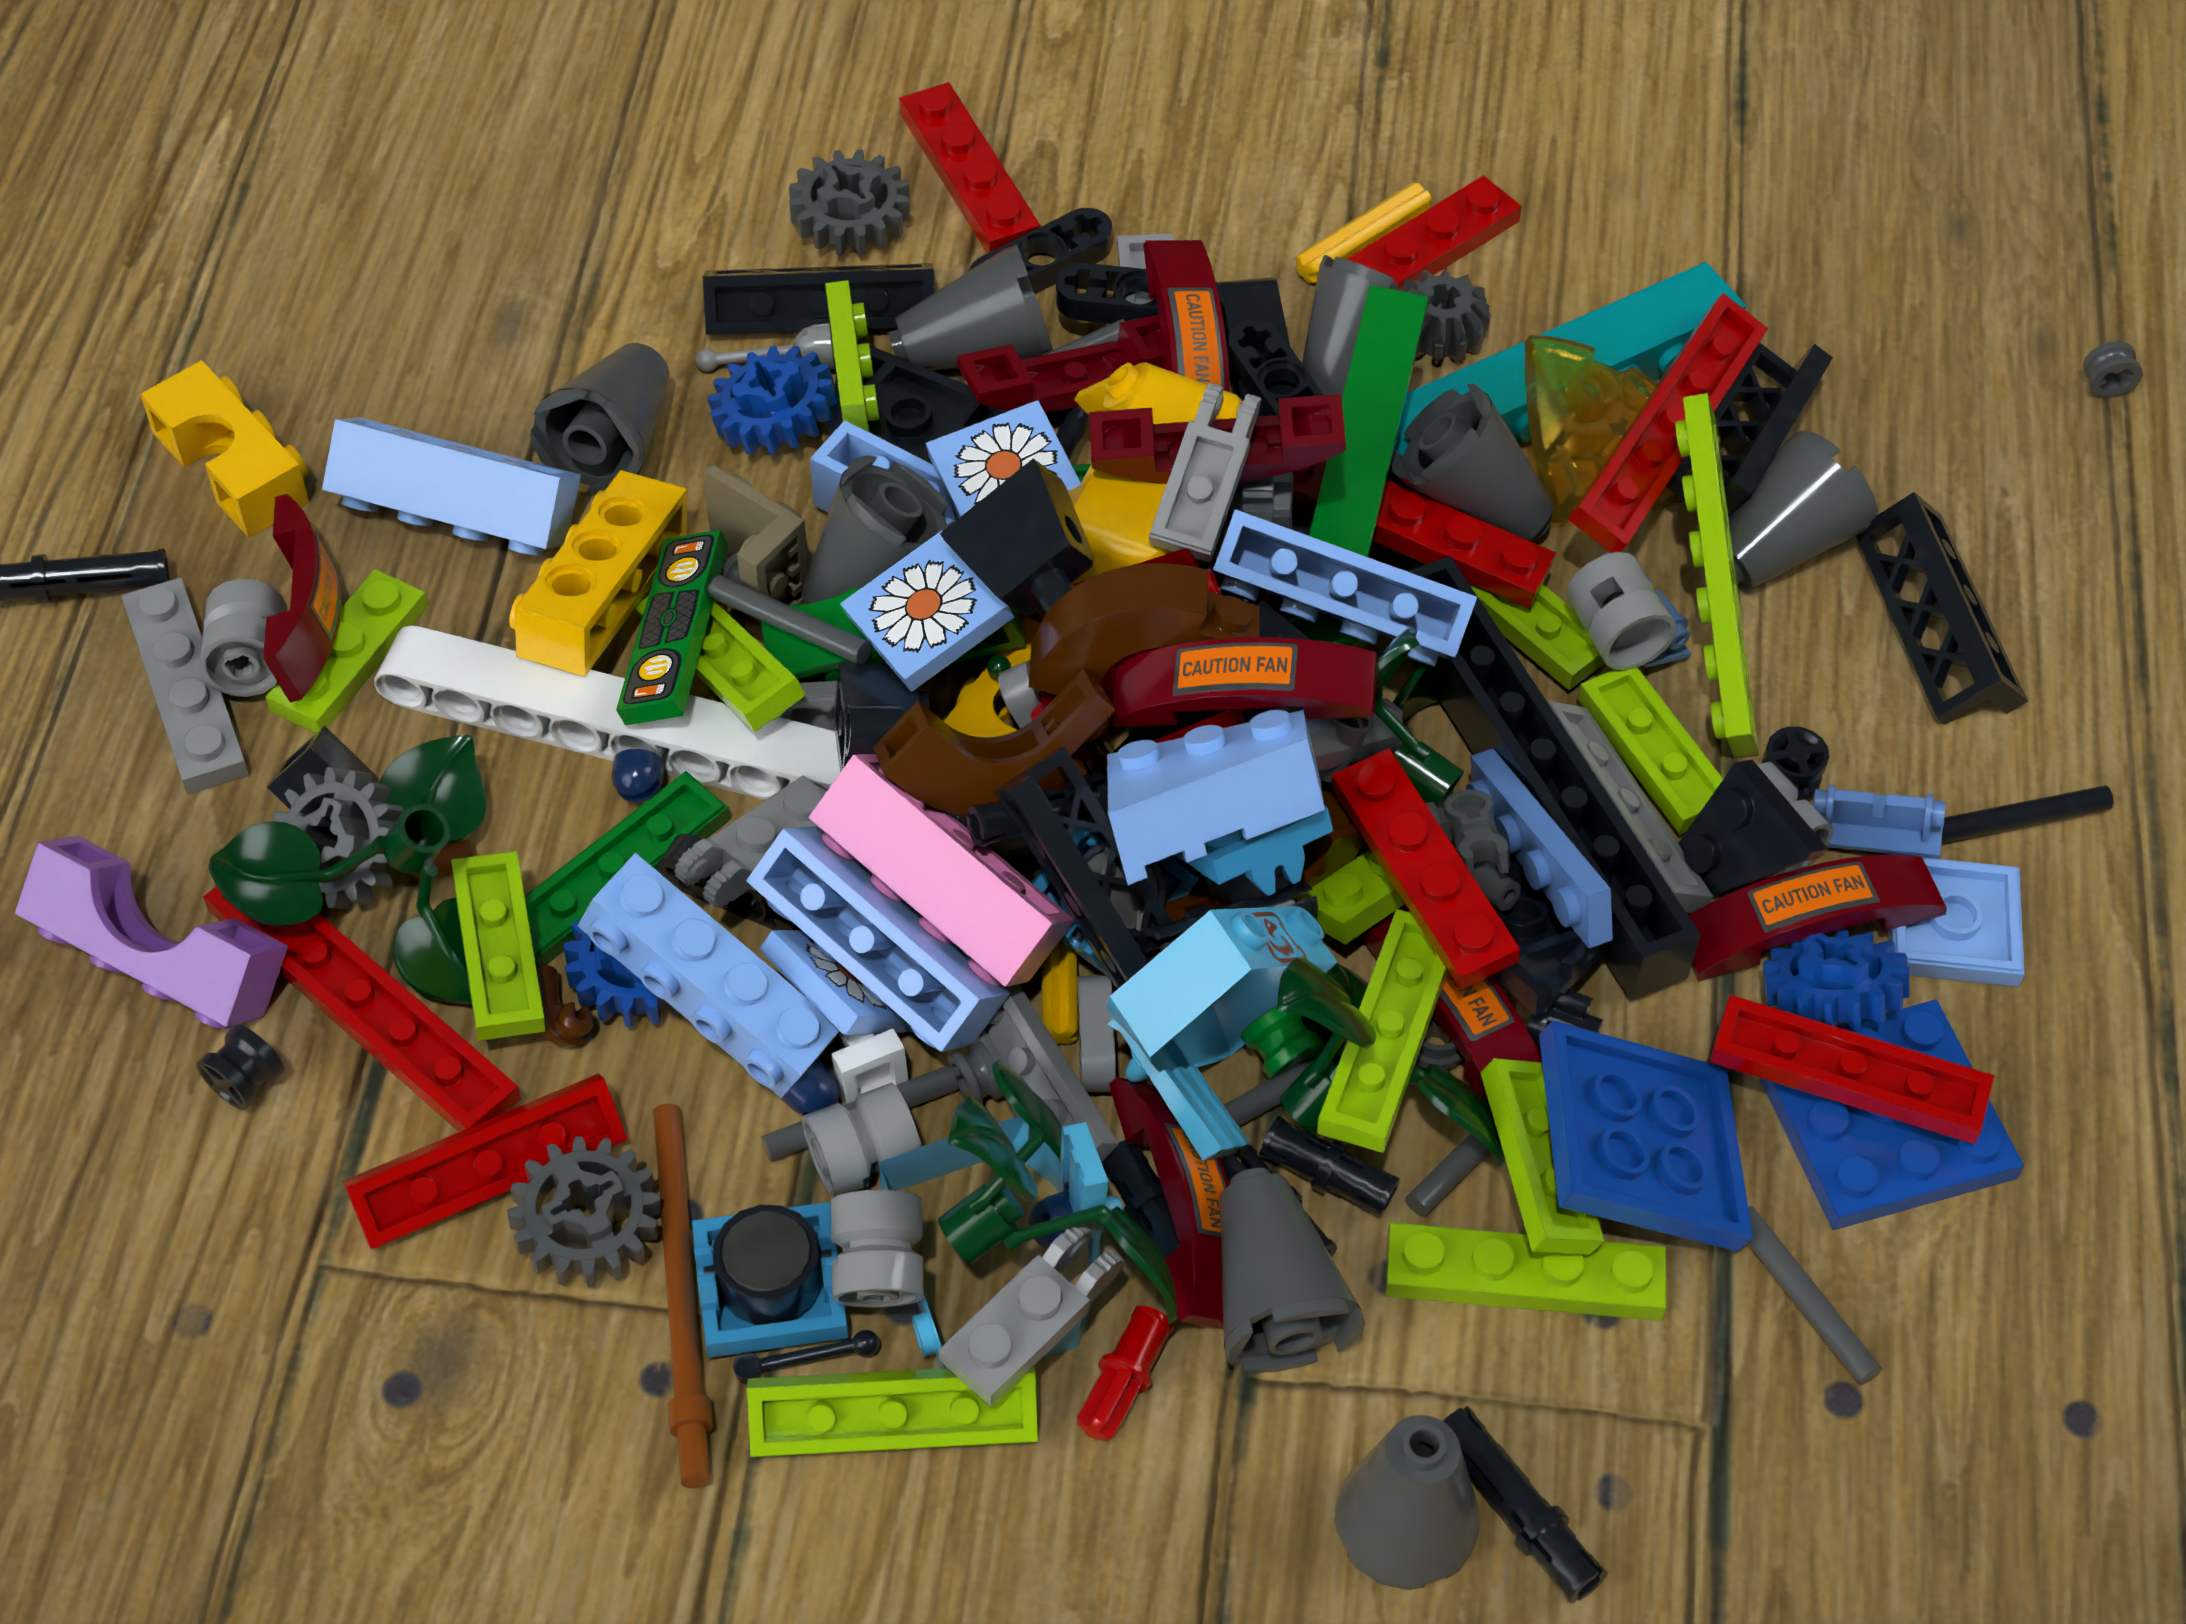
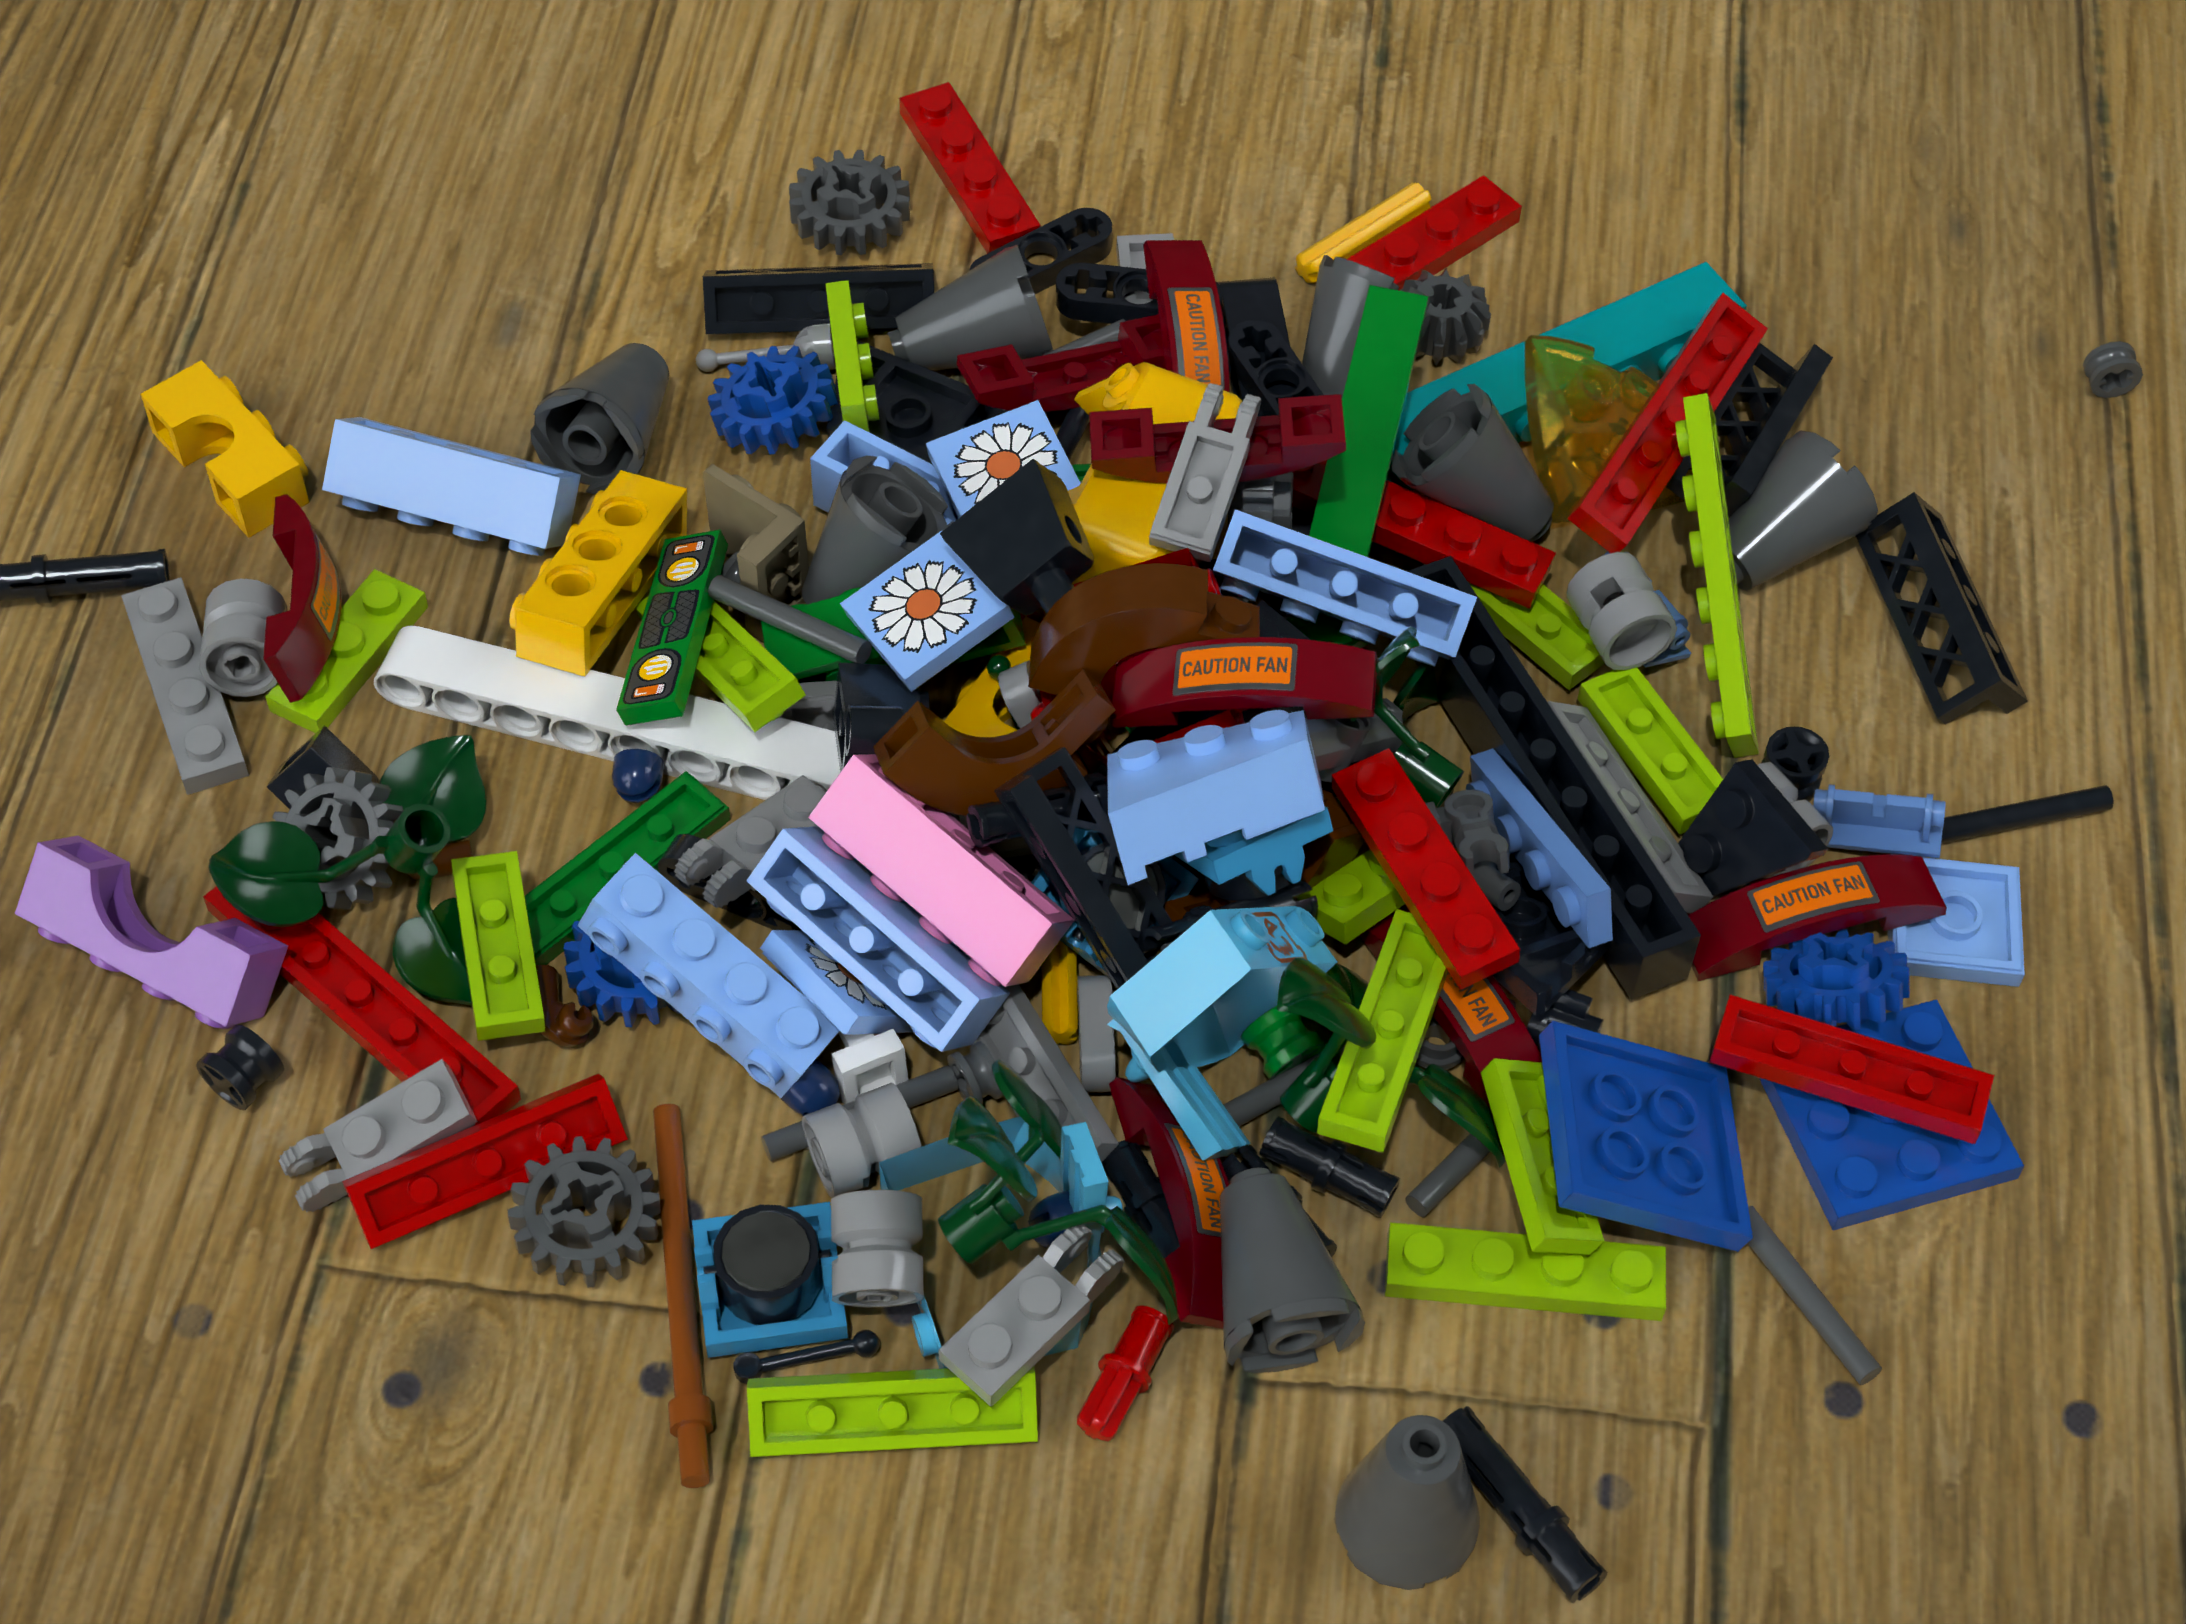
(383, 1129): none -> light grey hinge

